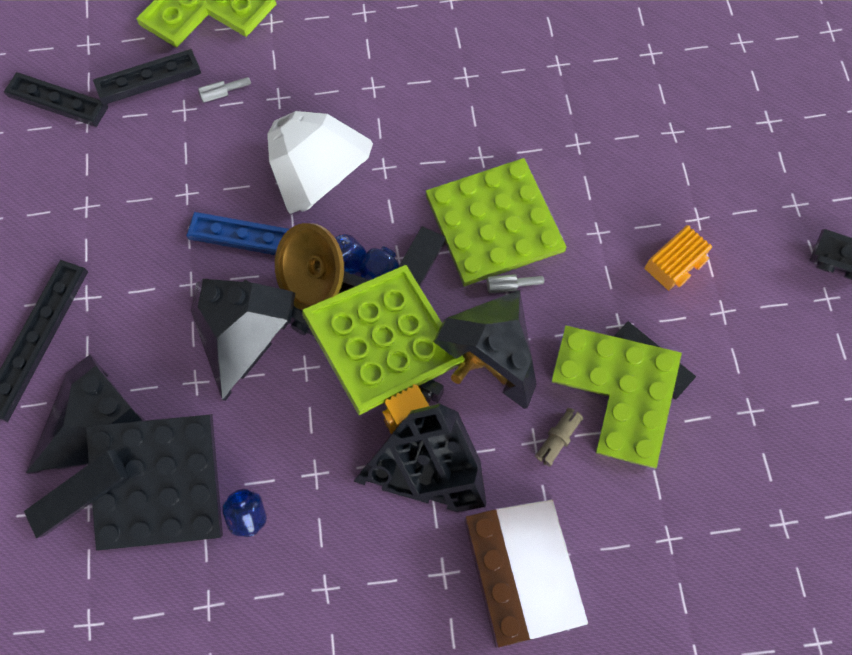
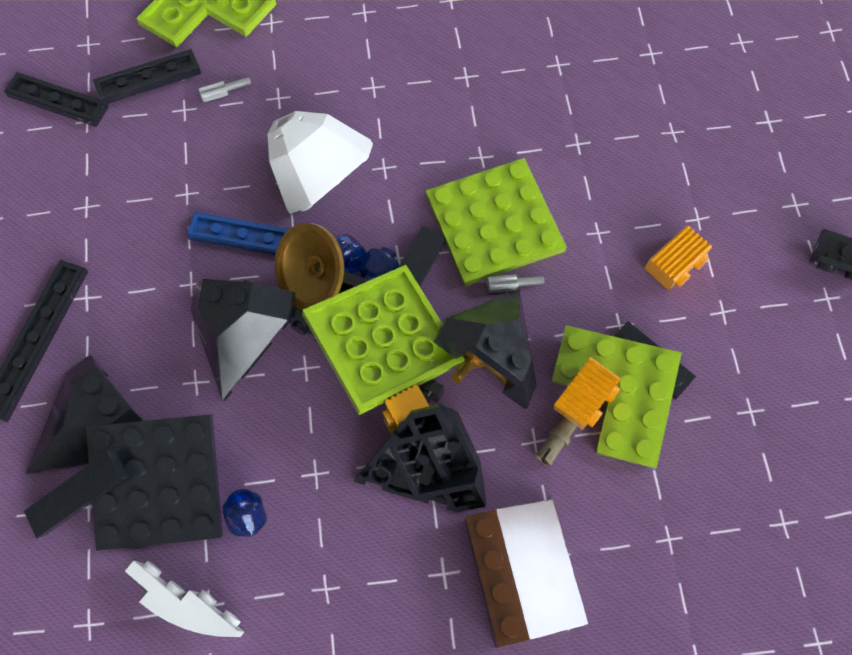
(191, 612): none -> white slope
(587, 393): none -> light orange brick

